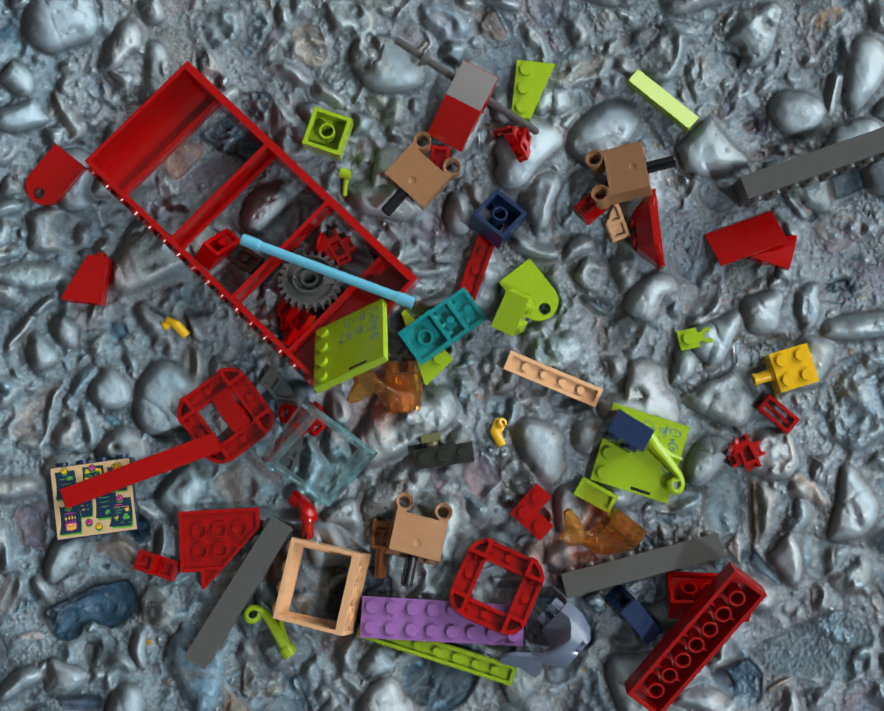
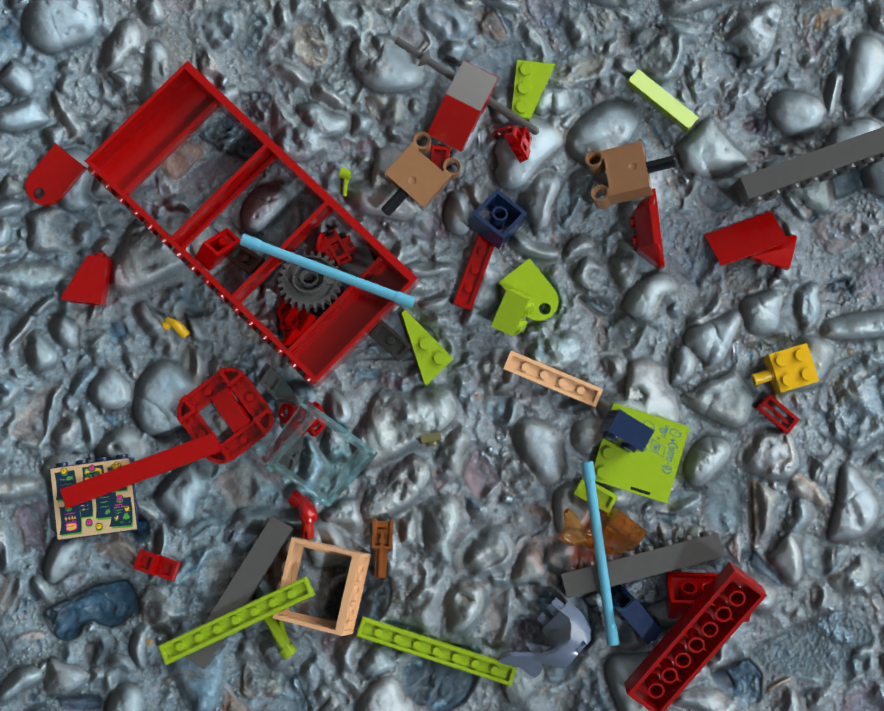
(213, 538): red wing -> none
(236, 620): none -> lime tile
(327, 133): lime brick -> none
(351, 346): lime plate -> none
(398, 393): clear orange hips -> none
(416, 536): medium nougat piece -> none
(427, 622): medium lavender plate -> none
(442, 326): teal slope -> none
(443, 455): pearl dark grey plate -> none
(496, 431): yellow arm -> none
(509, 560): red plate -> none
(528, 514): red brick -> none
(587, 209): red slope -> none
(610, 625): none -> medium azure piece
(616, 225): light nougat tile -> none
(666, 458): lime plant -> none
(690, 338): lime plate -> none
(741, 453): red piece -> none

